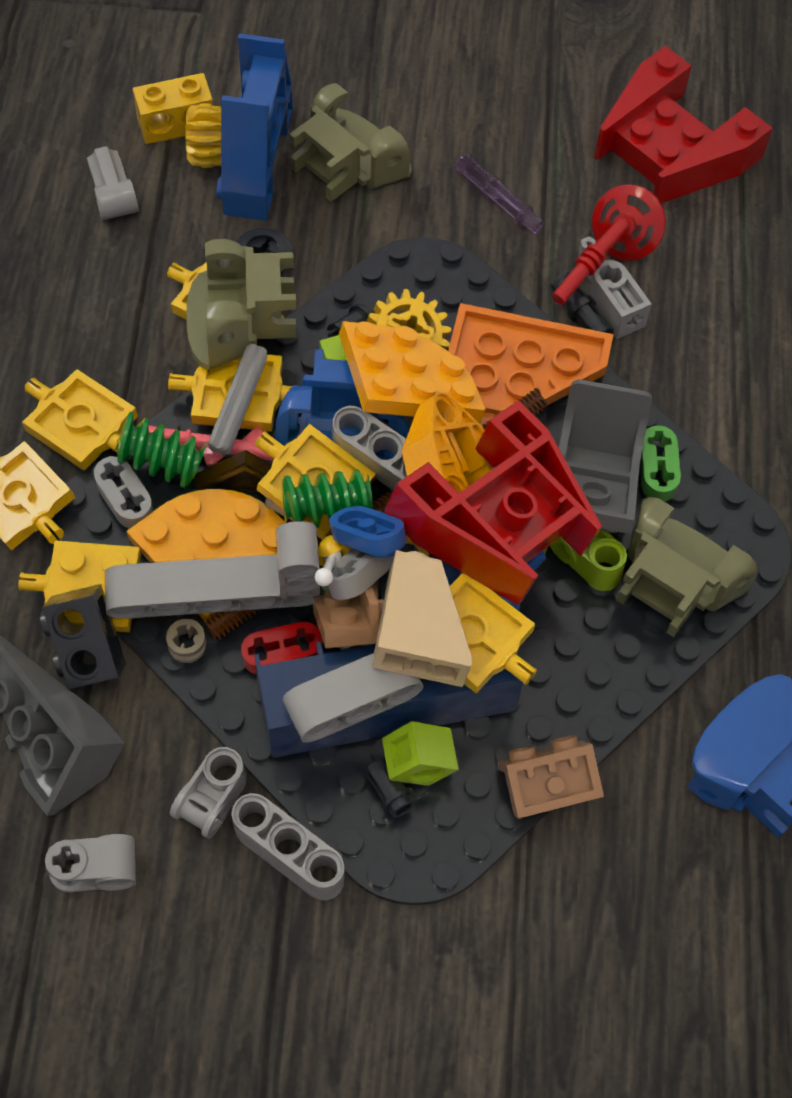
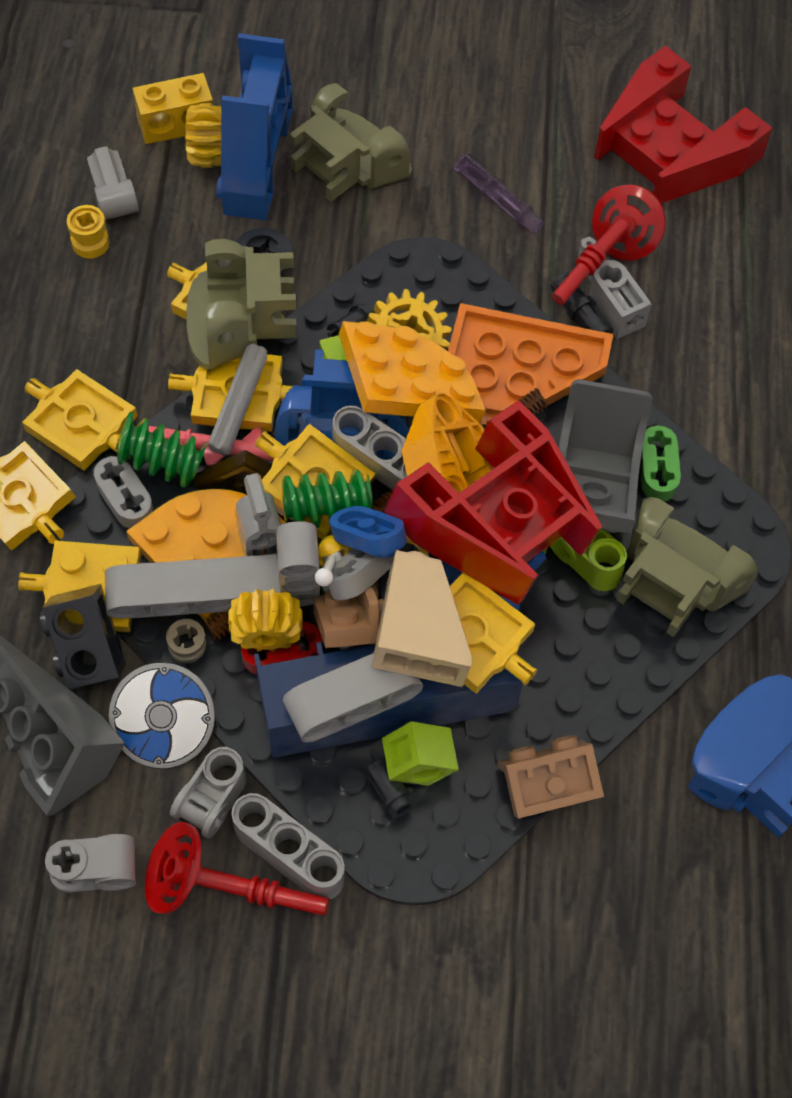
(88, 231): none -> yellow wheel
(162, 715): none -> shield
(188, 872): none -> red dish
(257, 518): none -> light grey piece
(265, 620): none -> yellow gear

